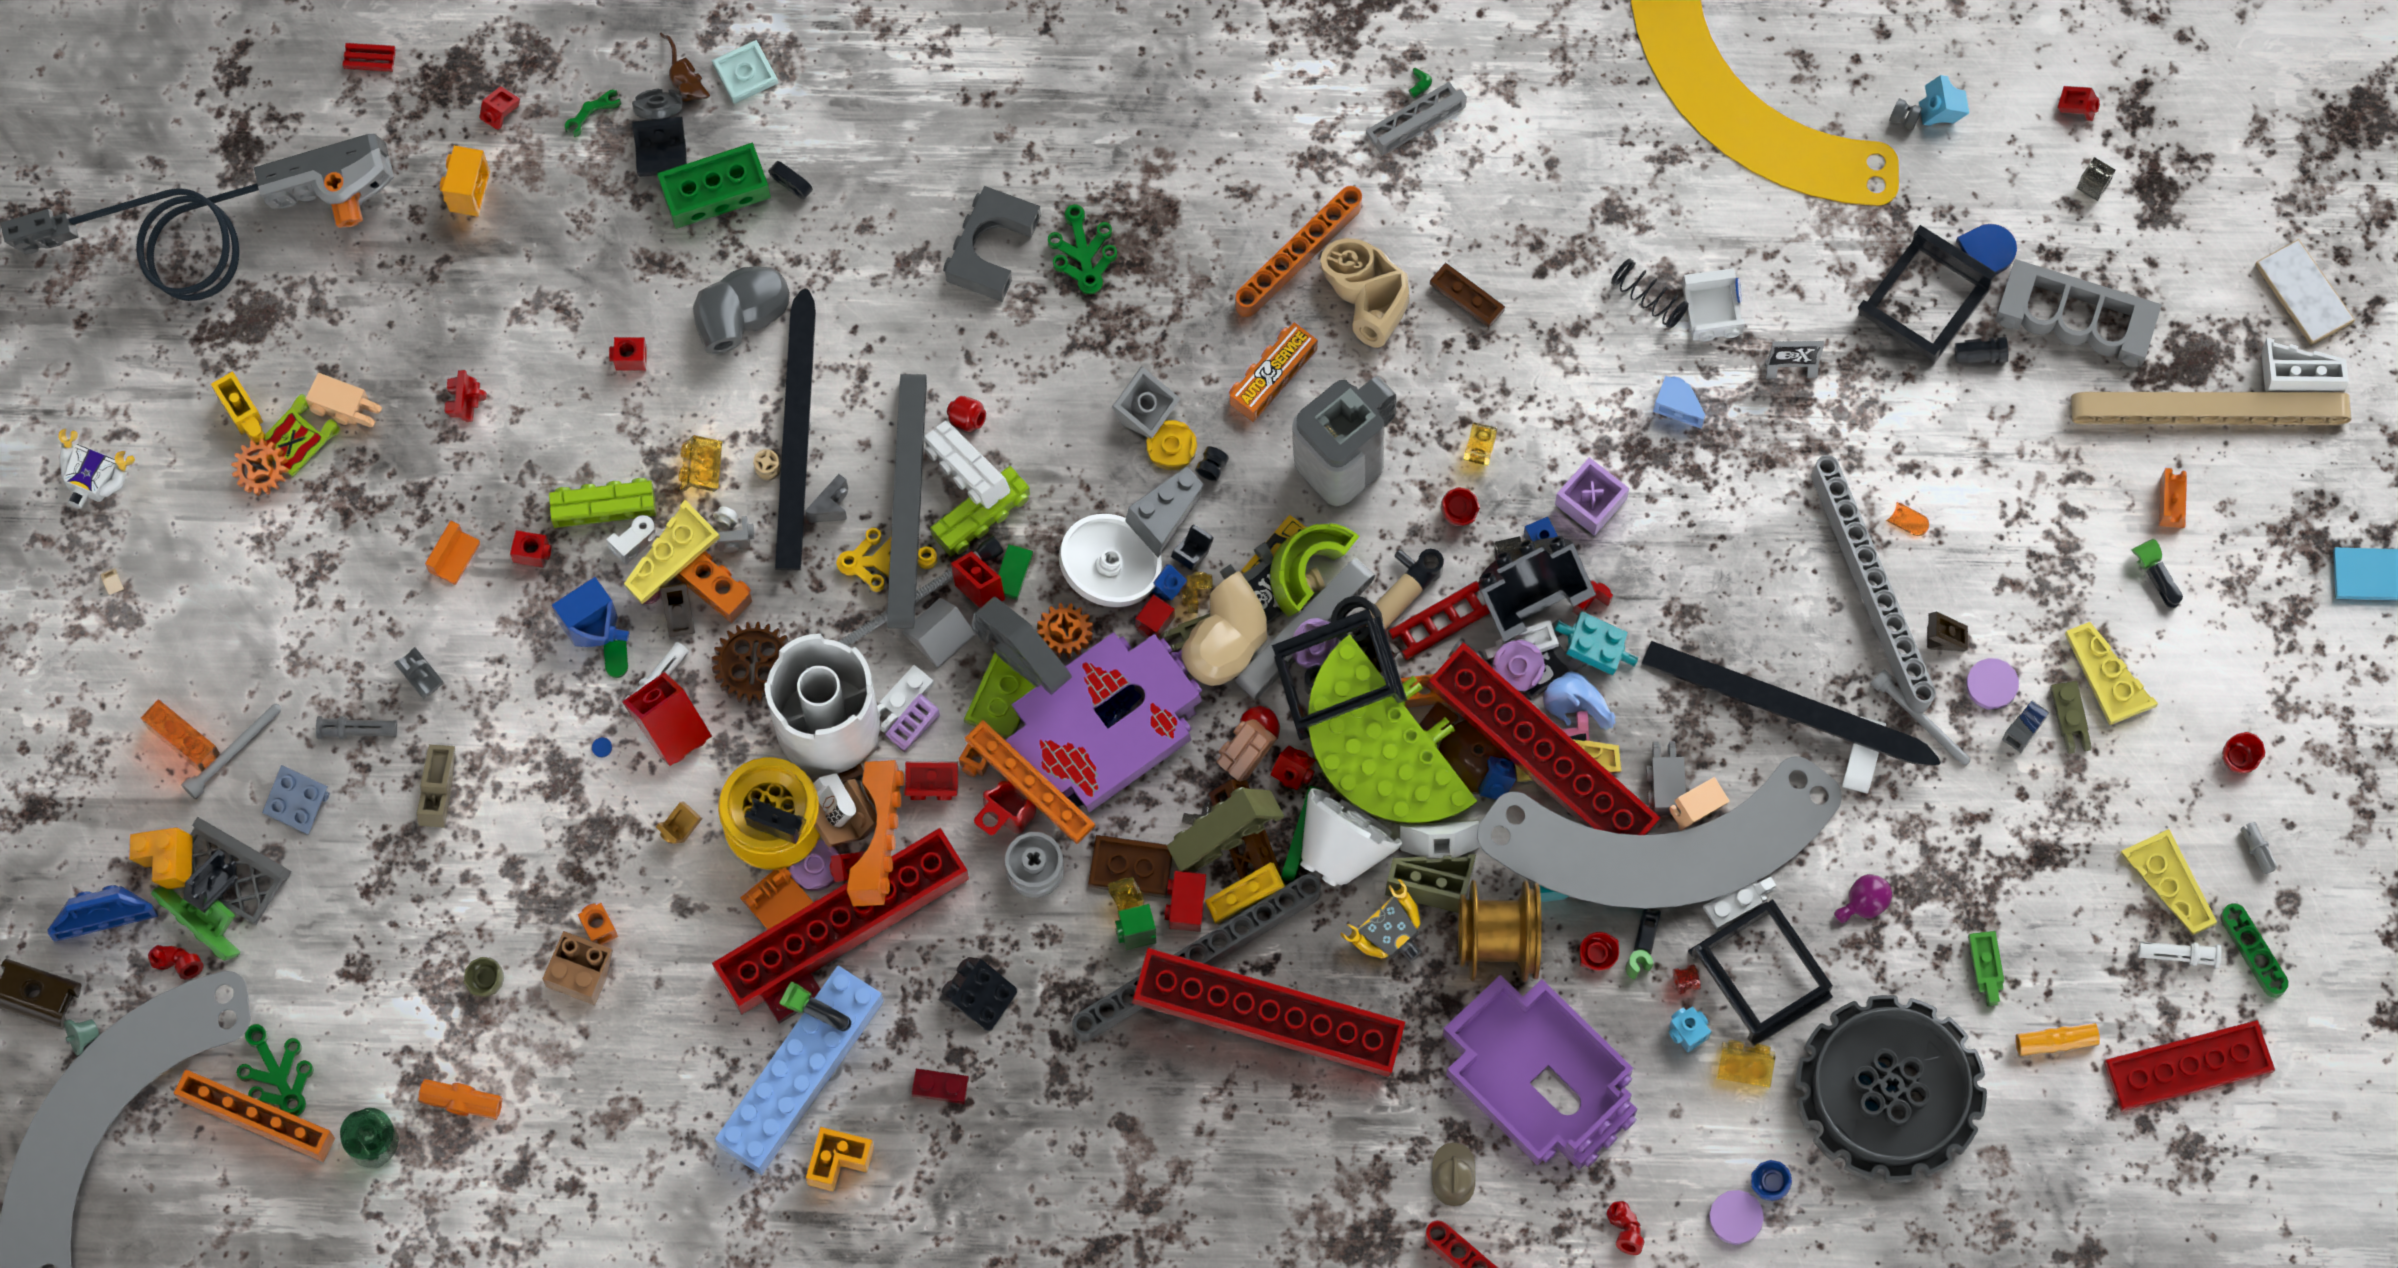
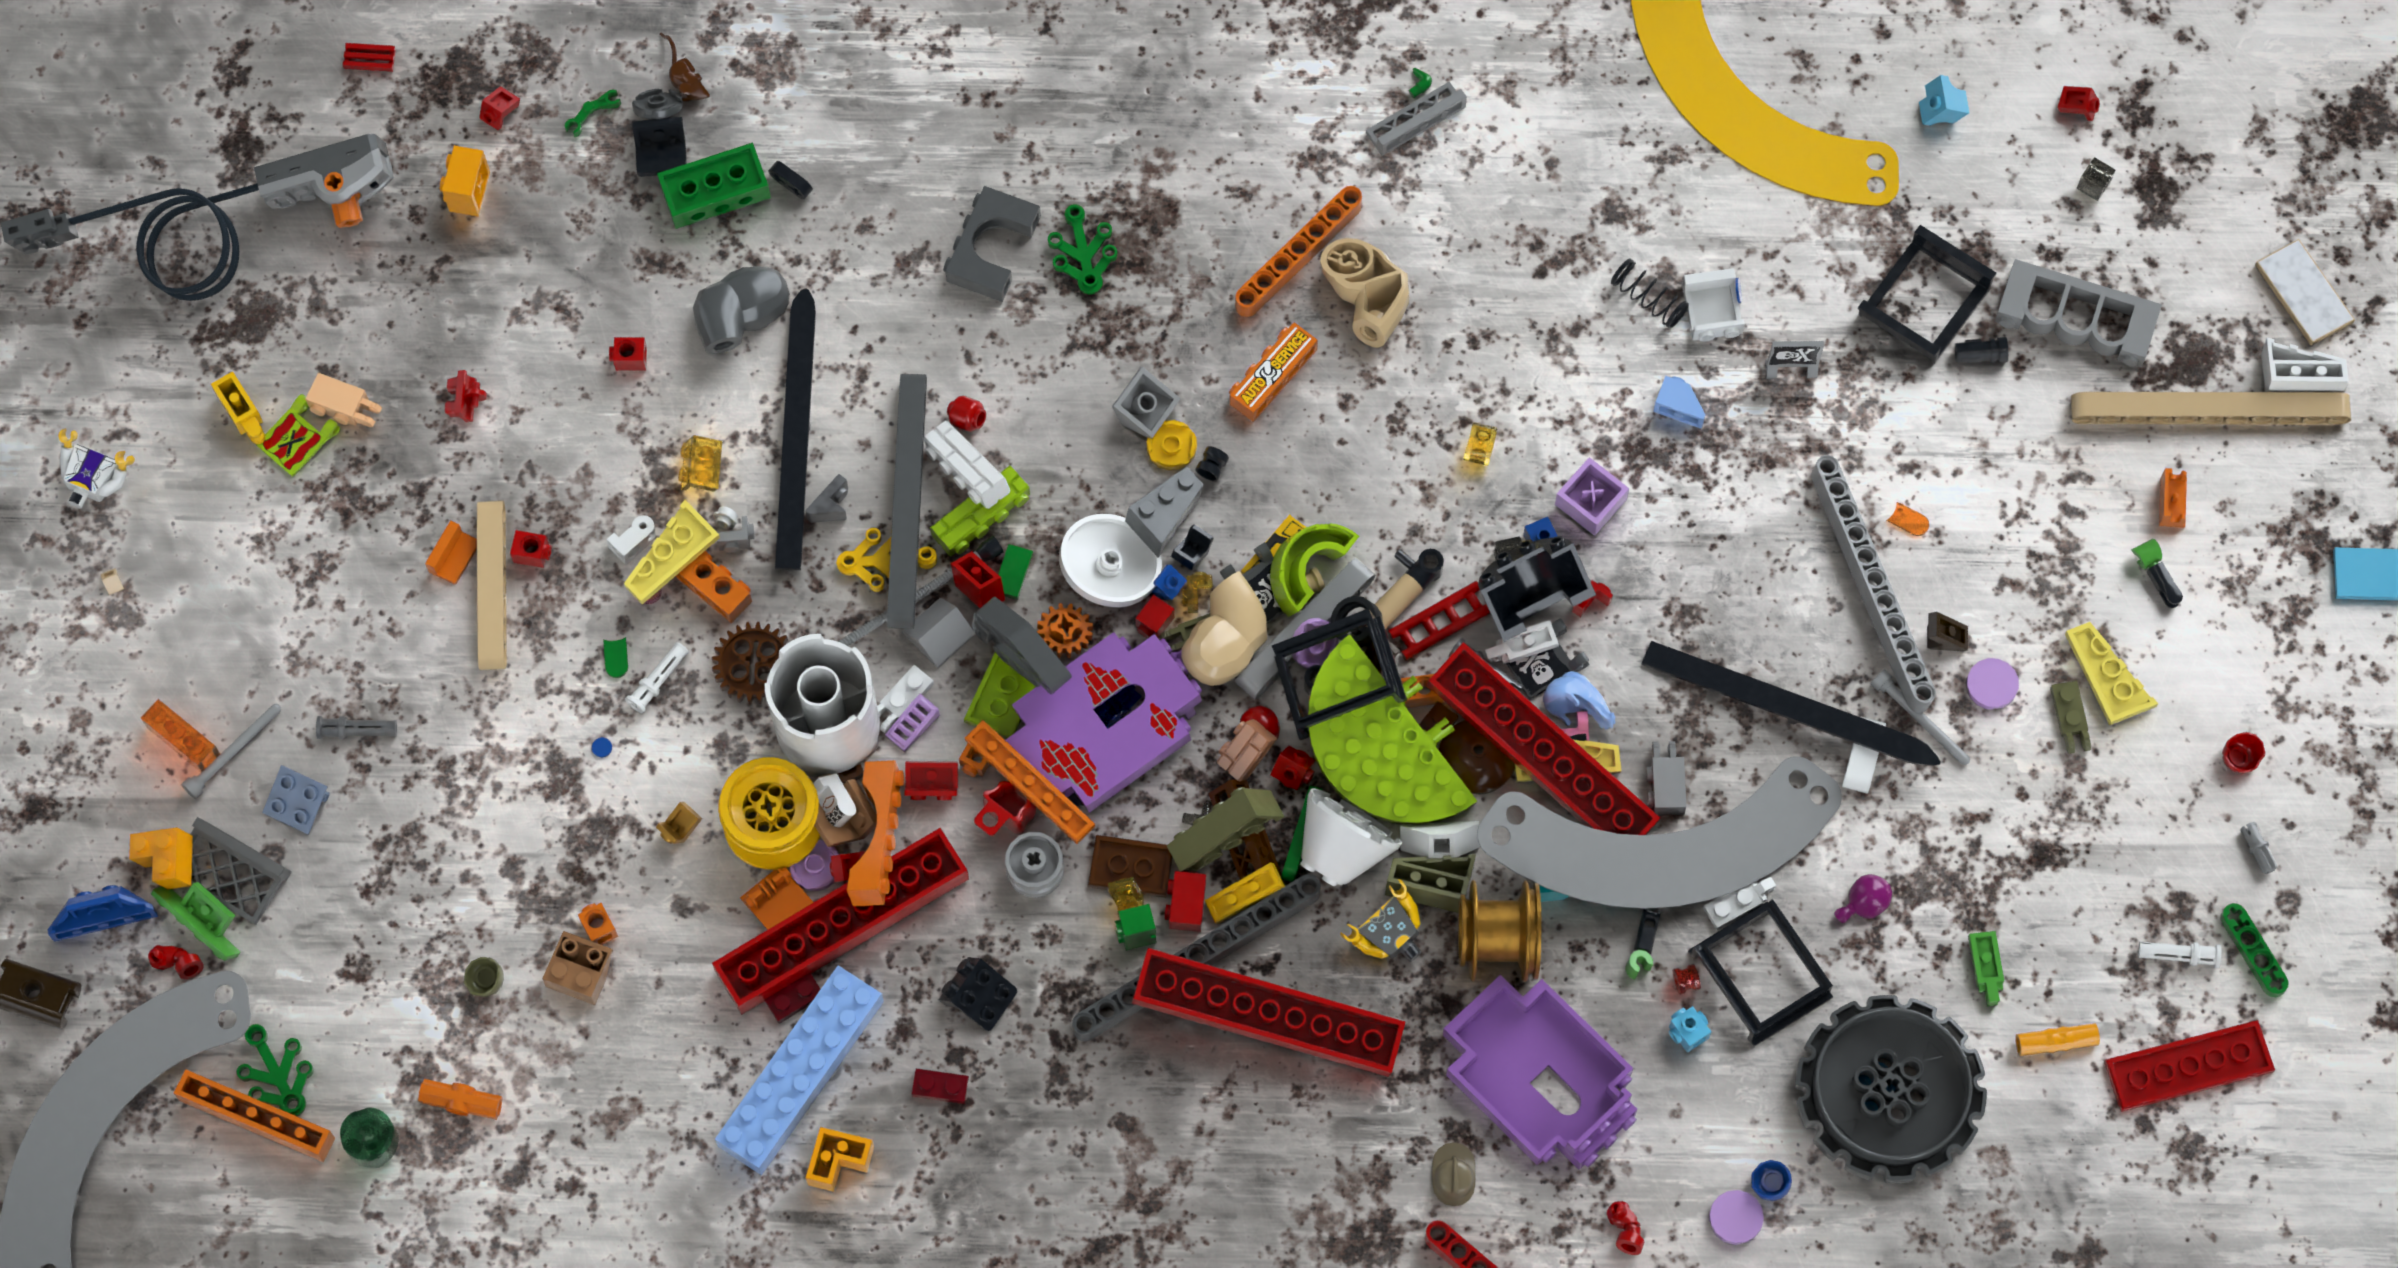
(80, 1034): sand green piece -> none
(210, 882): black hinge -> none
(264, 458): orange gear -> none
(419, 673): dark grey hips -> none
(436, 786): dark tan slope -> none
(491, 585): none -> tan beam
(589, 616): blue piece -> none
(602, 503): lime brick -> none
(667, 718): red slope -> none
(677, 610): dark brown slope -> none
(745, 71): light aqua tile -> none
(763, 460): tan wheel -> none
(775, 821): black hinge -> none
(799, 999): piece -> none
(1342, 438): piece -> none
(1460, 507): red hair -> none
(1467, 295): reddish brown plate -> none
(1498, 778): blue bracket -> none
(1520, 664): lavender tile -> none
(1596, 643): teal plate -> none
(1599, 951): red hat -> none
(1698, 803): light nougat hinge -> none
(1746, 1063): clear yellow bracket -> none
(1900, 111): dark grey wheel -> none
(1990, 245): blue tile -> none
(2025, 726): leg -> none
(2168, 874): light yellow wing -> none

